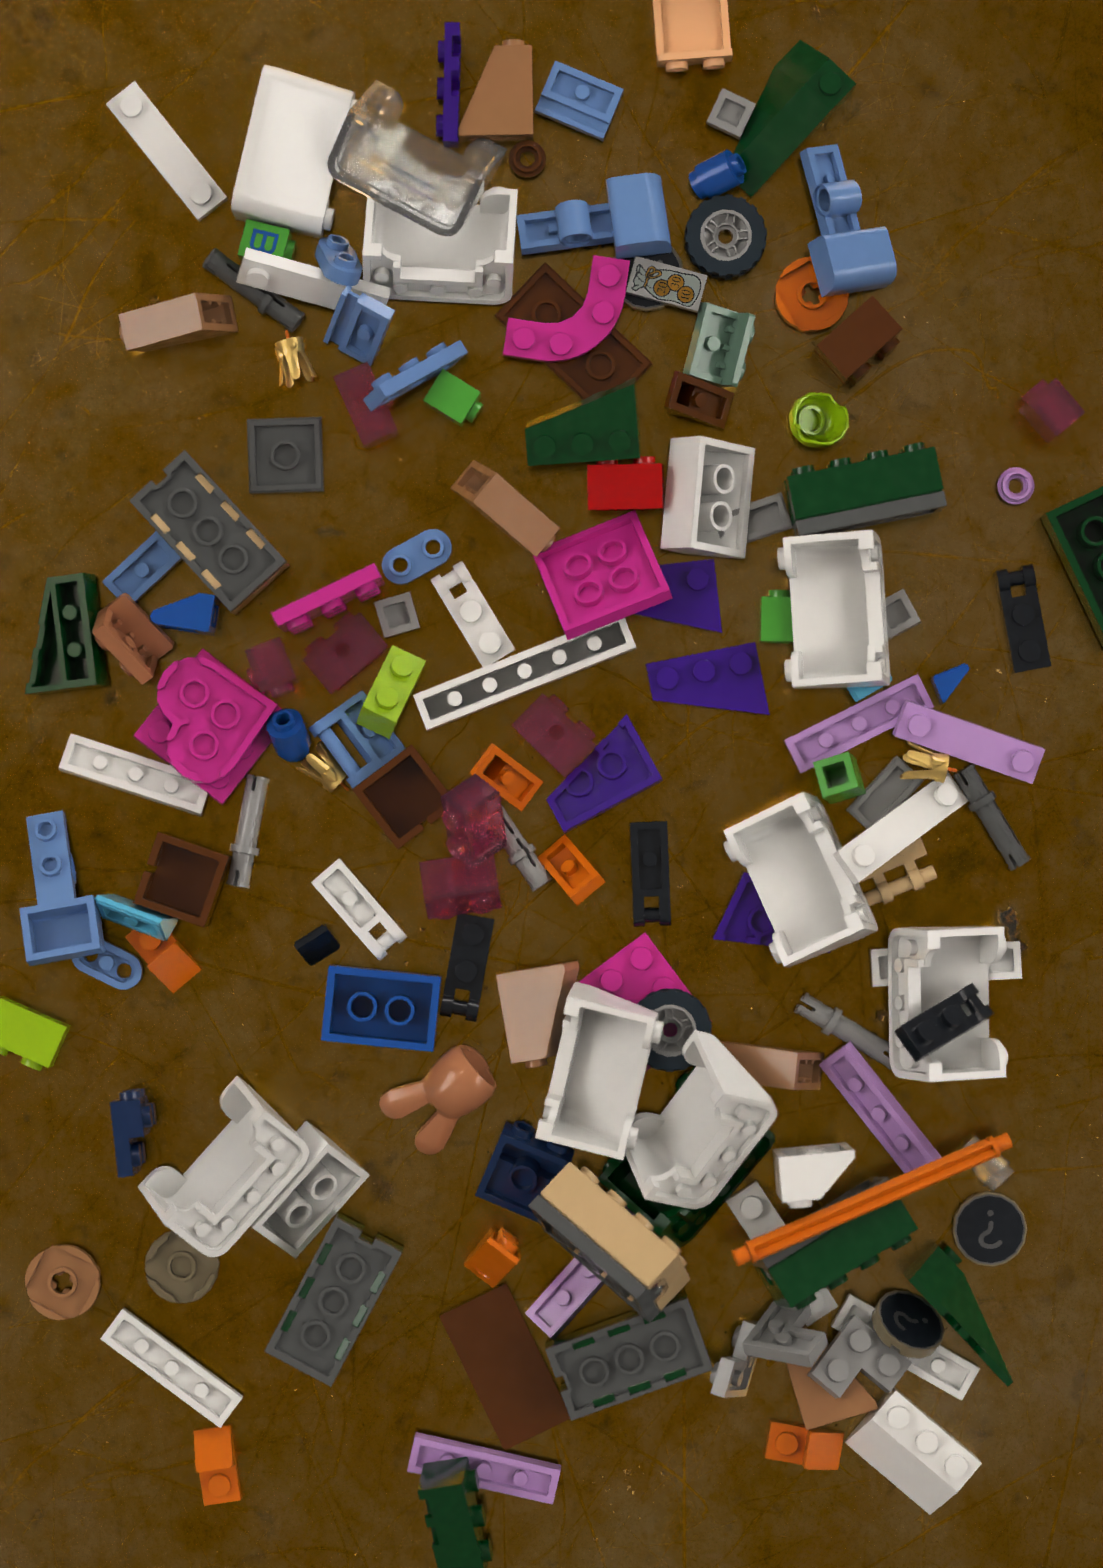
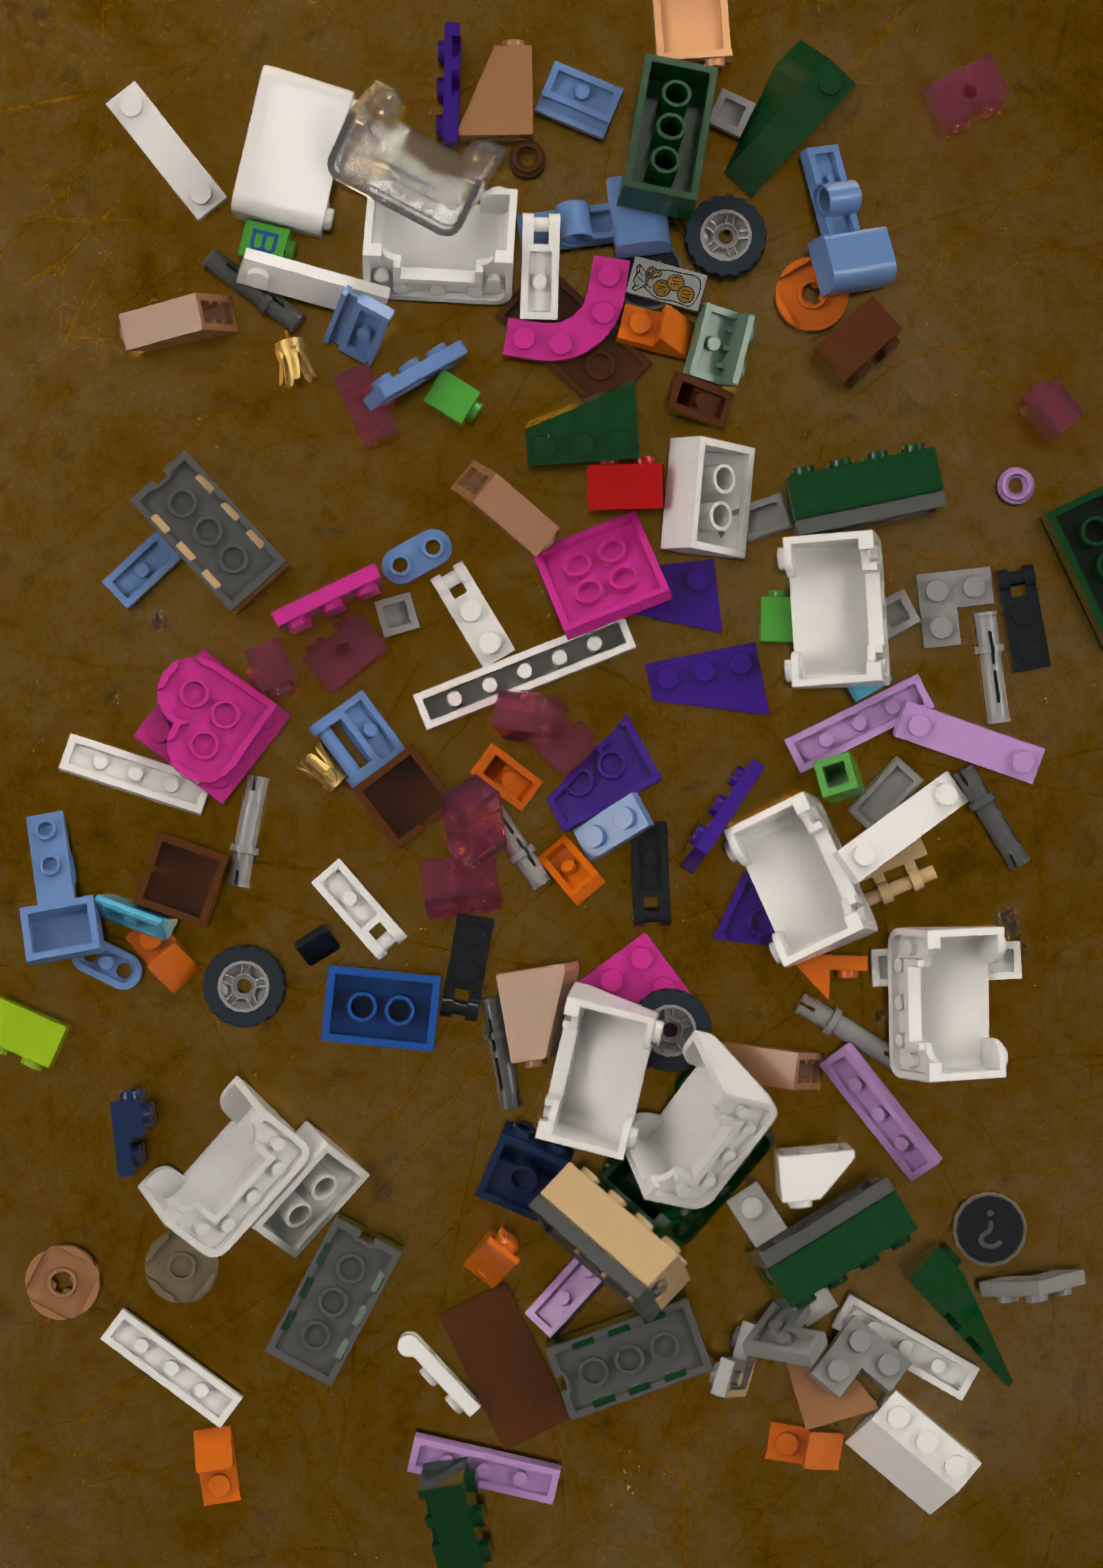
(65, 647): dark green wedge -> none
(131, 637): nougat bracket -> none
(191, 614): blue tile -> none
(222, 986): none -> black wheel
(285, 455): dark grey tile -> none
(289, 734): blue brick -> none
(338, 260): medium blue plate -> none
(390, 692): lime brick -> none
(437, 1372): none -> white plate
(454, 1086): nougat piece -> none
(504, 1072): none -> dark grey pin
(524, 717): none -> clear pink brick
(540, 268): none -> white plate
(613, 827): none -> medium blue plate
(655, 331): none -> orange slope
(667, 136): none -> dark green brick
(717, 174): blue brick -> none
(722, 812): none -> dark purple wing
(818, 420): lime hair -> none
(818, 969): none -> orange slope
(871, 1199): orange piece -> none
(908, 1324): black tile -> none
(935, 762): pearl gold piece -> none
(941, 595): none -> light grey plate
(943, 1023): black plate -> none
(947, 681): blue slope -> none
(966, 93): none -> clear pink brick
(991, 666): none -> light grey pin
(993, 1172): clear cone -> none
(1033, 1287): none -> light grey plate

